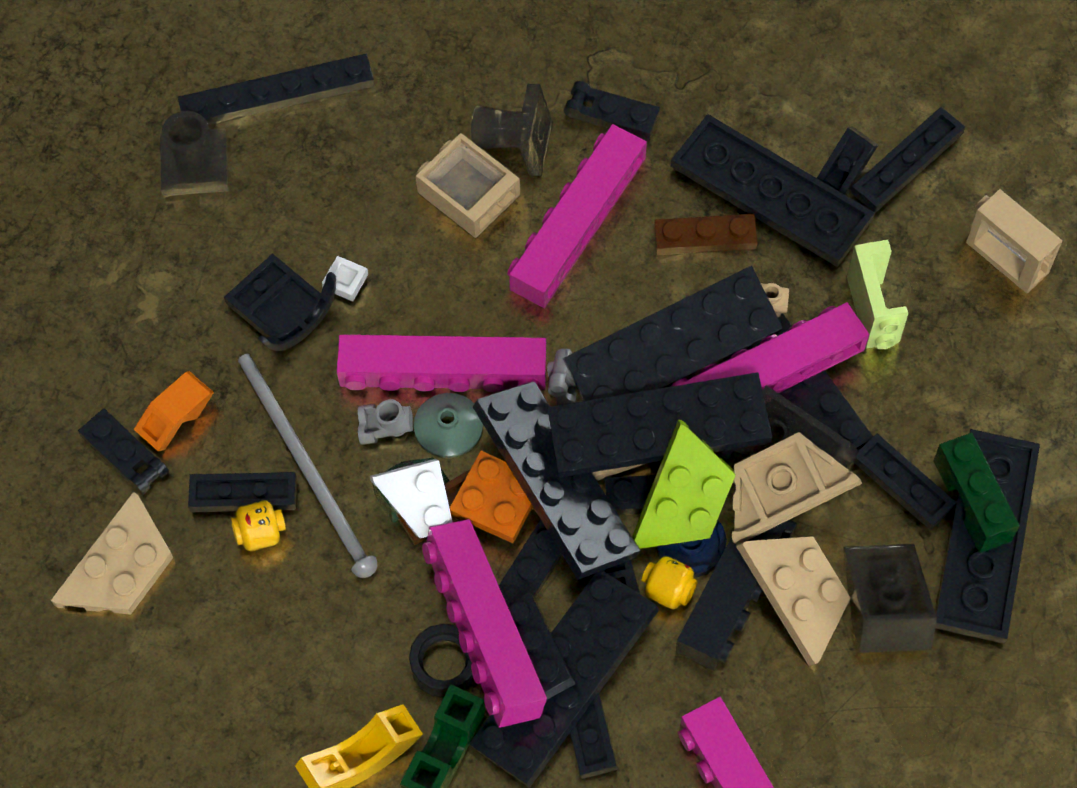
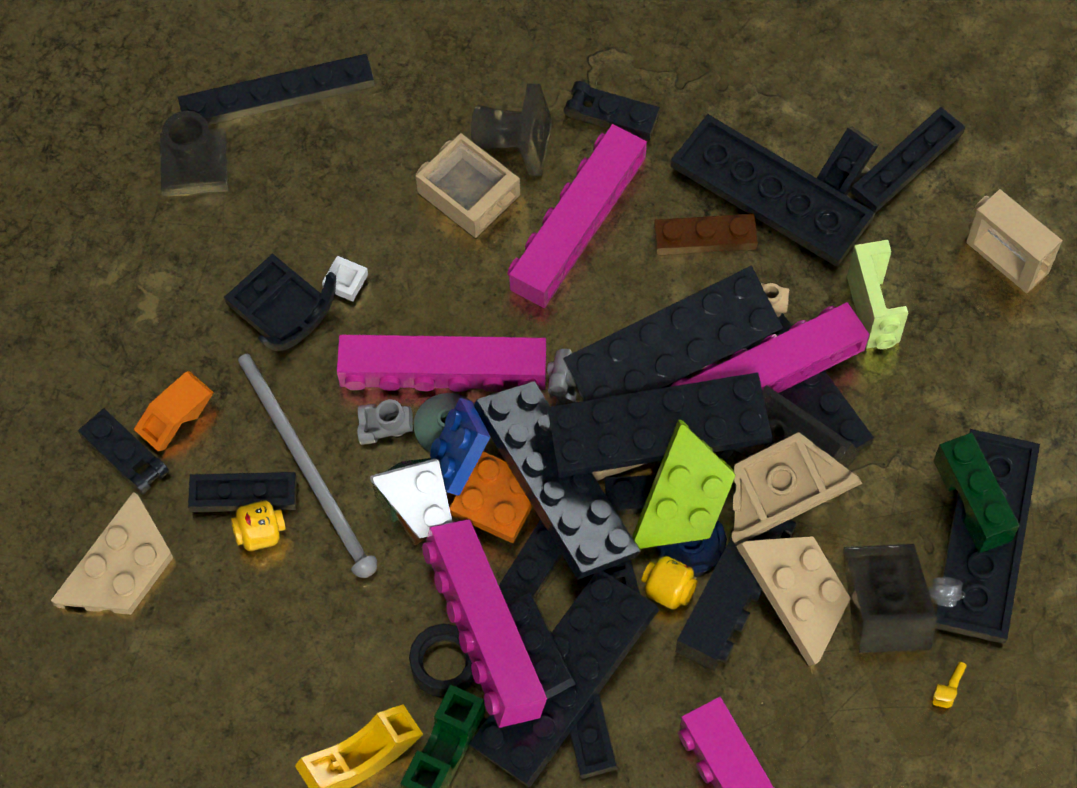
(460, 445): none -> blue plate
(904, 482): black plate -> none
(945, 695): none -> yellow hand
(946, 591): none -> clear plate

